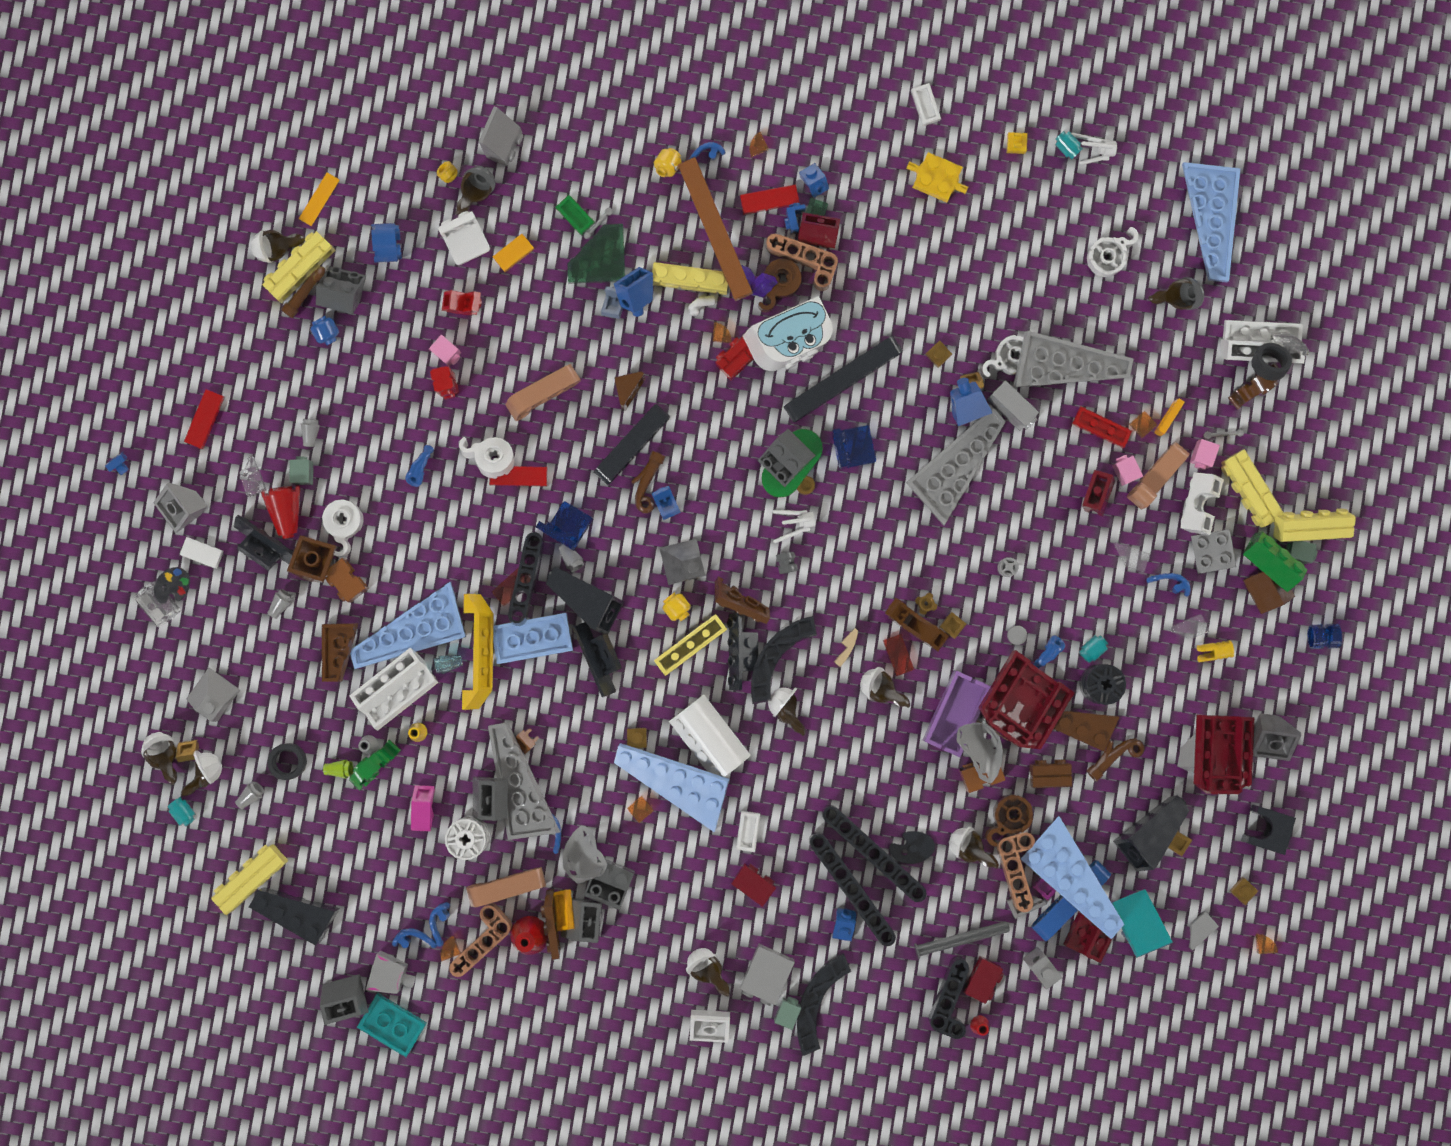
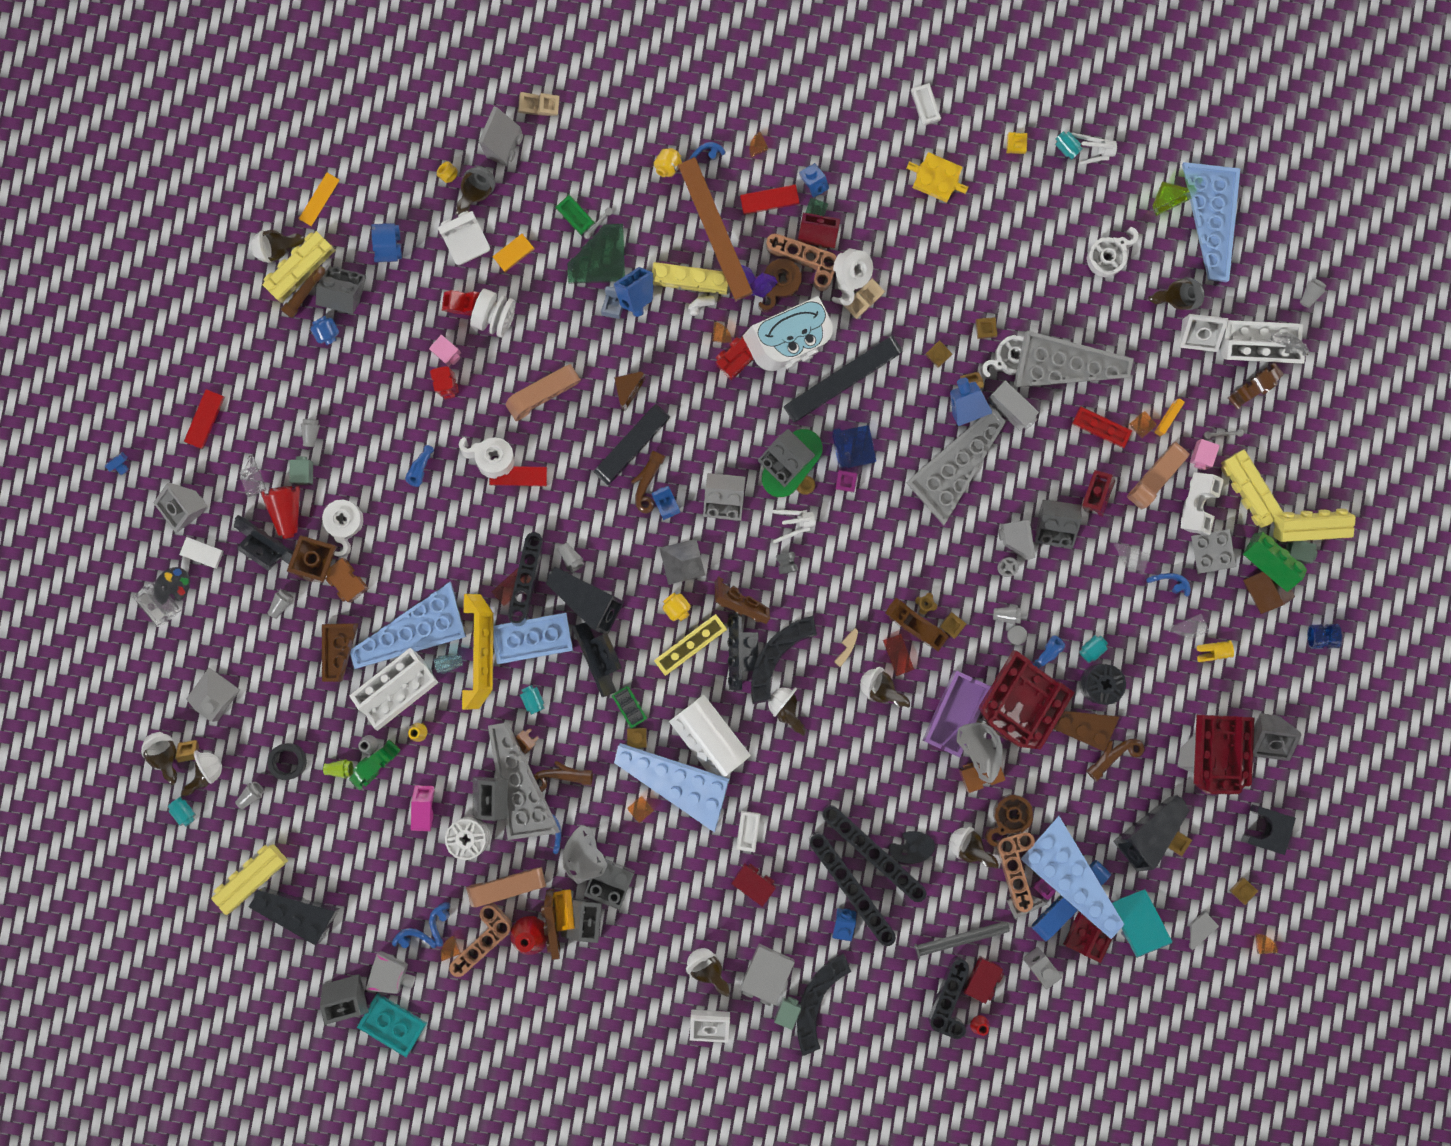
(490, 312): none -> white wheel
(532, 699): none -> teal brick
(538, 104): none -> tan slope
(564, 773): none -> reddish brown plant
(567, 525): clear blue bracket -> none
(629, 706): none -> tile
(724, 496): none -> light grey slope
(791, 220): blue bracket -> none
(846, 481): none -> magenta plate
(852, 272): none -> white piece
(865, 298): none -> tan slope
(986, 328): none -> pearl gold plate
(1008, 614): none -> light grey cone
(1018, 538): none -> light grey slope
(1050, 774): reddish brown brick -> none
(1058, 523): none -> dark grey slope
(1127, 469): bright pink brick -> none
(1170, 197): none -> clear neon green slope
(1202, 332): none -> white slope
(1277, 352): black tyre -> none
(1312, 292): none -> light grey cone

